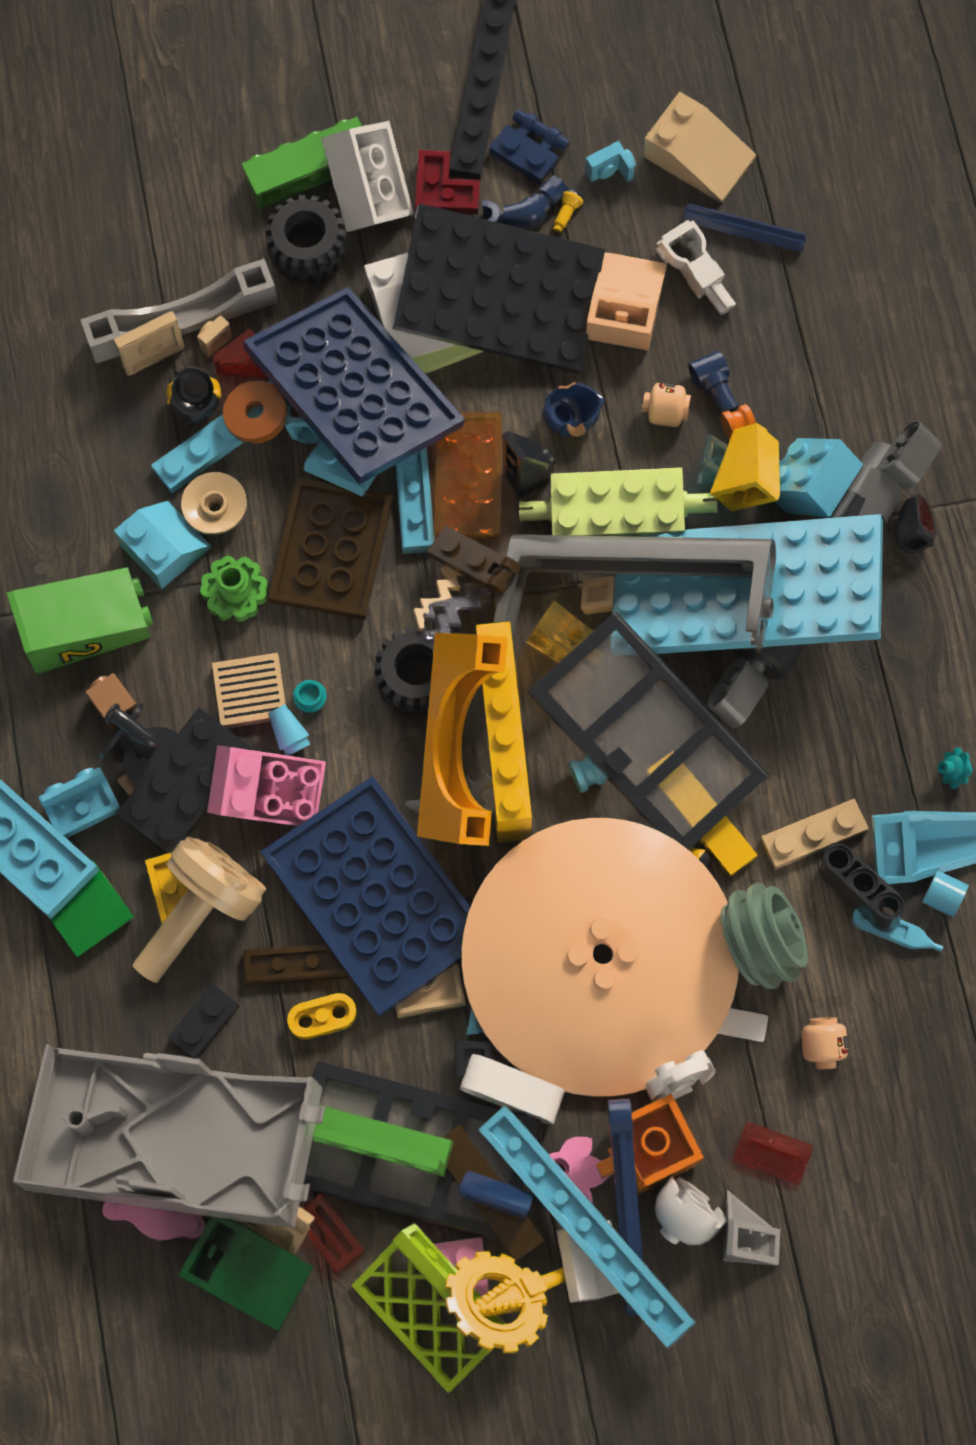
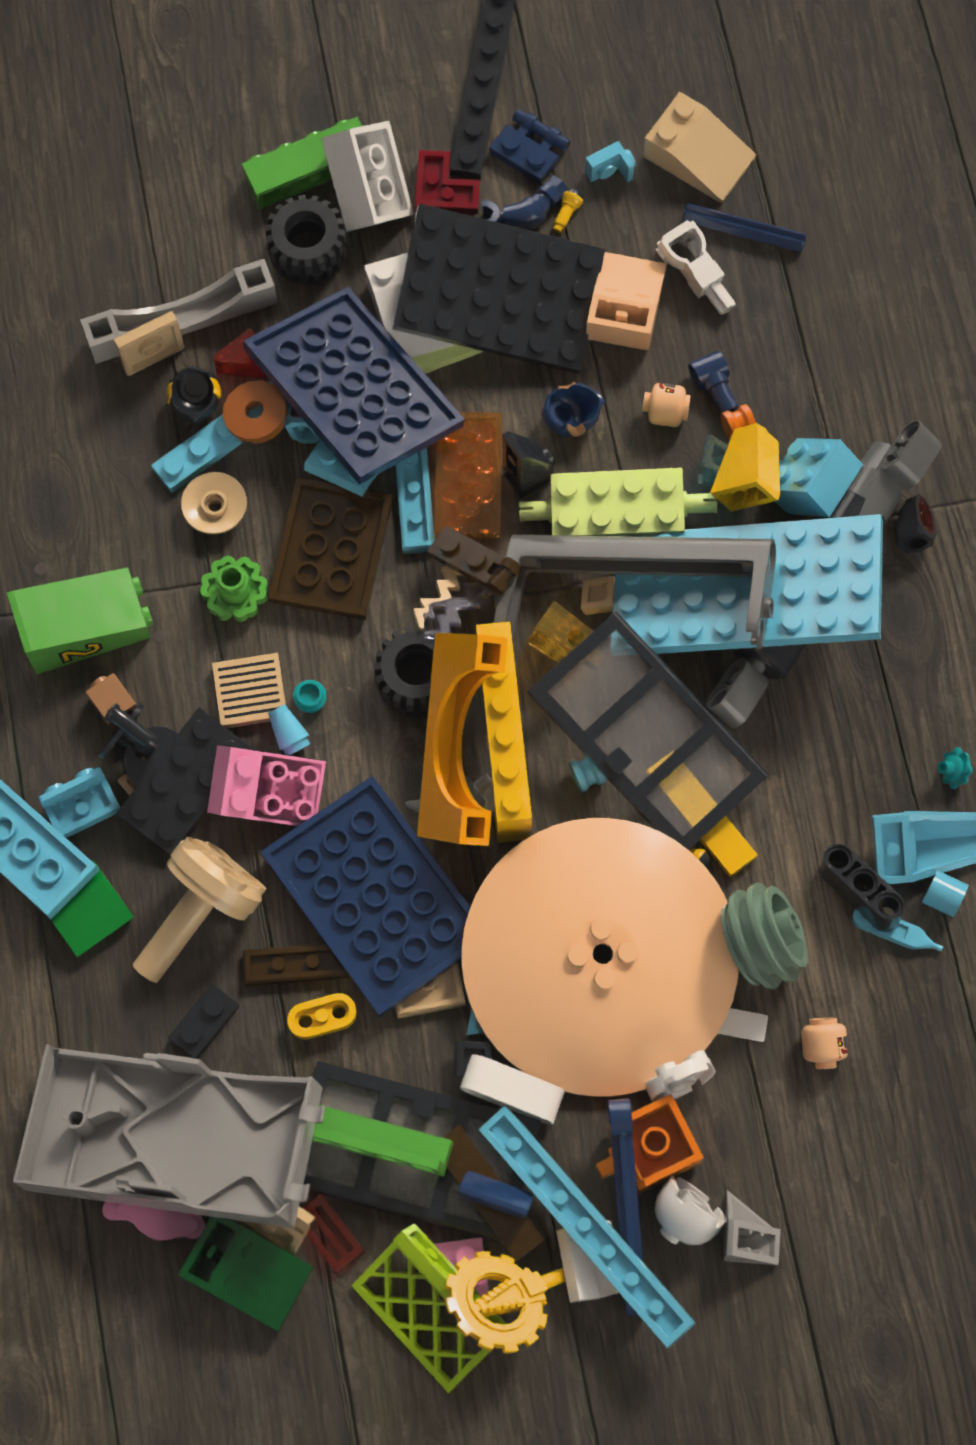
(161, 542): medium azure slope -> none
(166, 886): yellow plate -> none
(214, 336): tan plate -> none
(579, 1164): bright pink plate -> none
(773, 1153): clear red slope -> none
(814, 834): tan plate -> none

